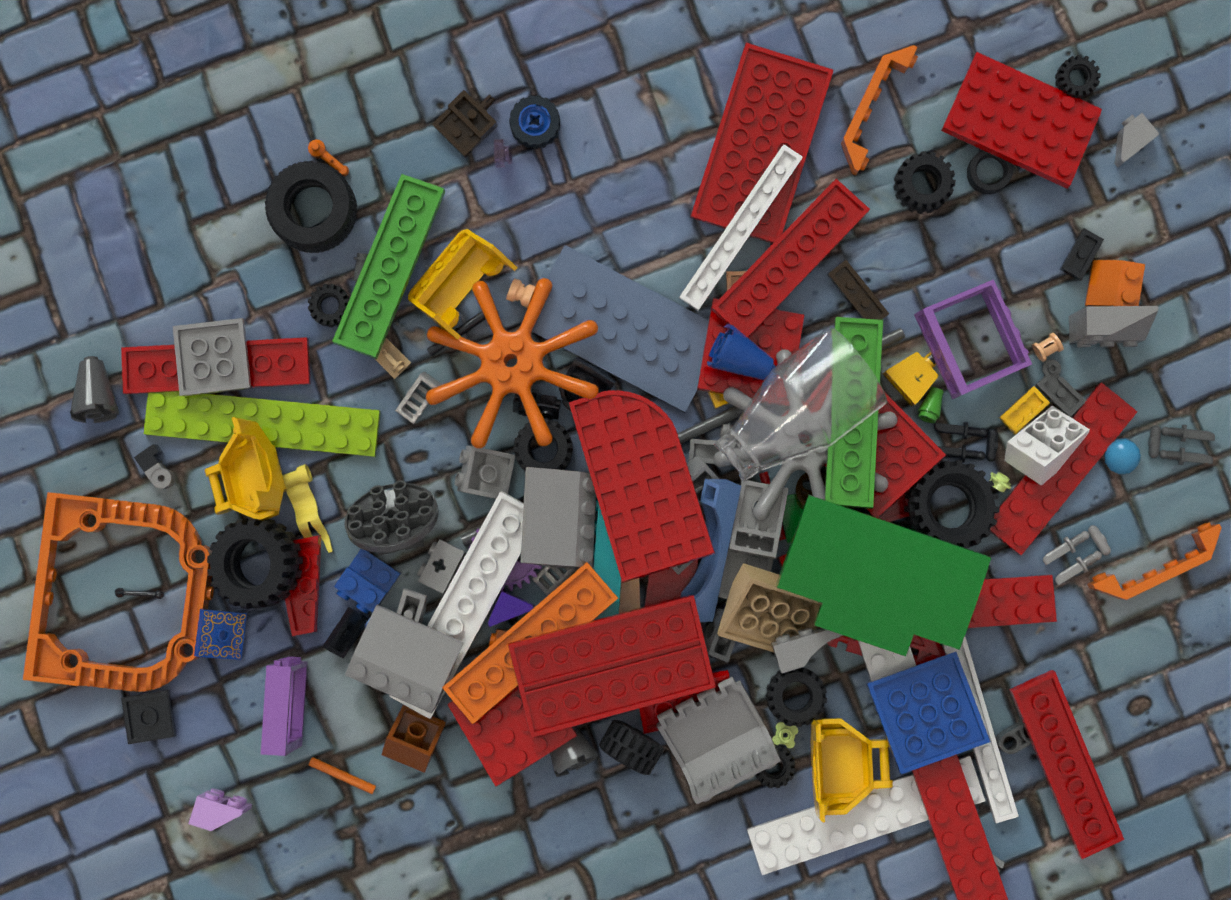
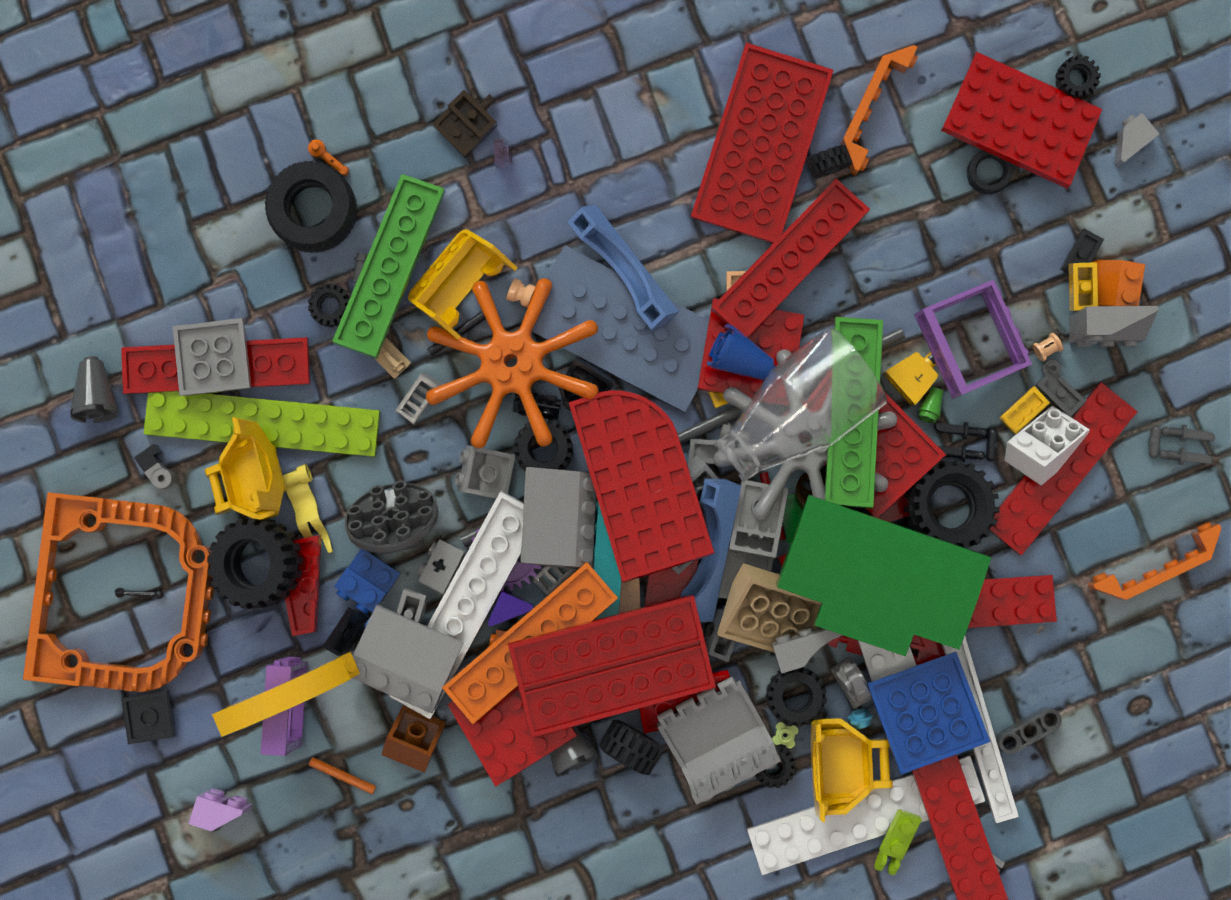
(220, 634): blue plate -> none
(286, 695): none -> yellow arch
(534, 108): black wheel -> none
(648, 296): none -> medium blue arch
(740, 227): white plate -> none
(829, 161): none -> black tyre
(851, 682): none -> light grey piece
(857, 292): dark brown plate -> none
(860, 718): none -> medium azure plate
(897, 840): none -> lime hinge
(932, 165): black tyre -> none
(1000, 481): yellowish green plate -> none
(1066, 764): red plate -> none
(1081, 564): light grey piece -> none
(1082, 285): none -> yellow brick
(1122, 456): dark azure hair -> none

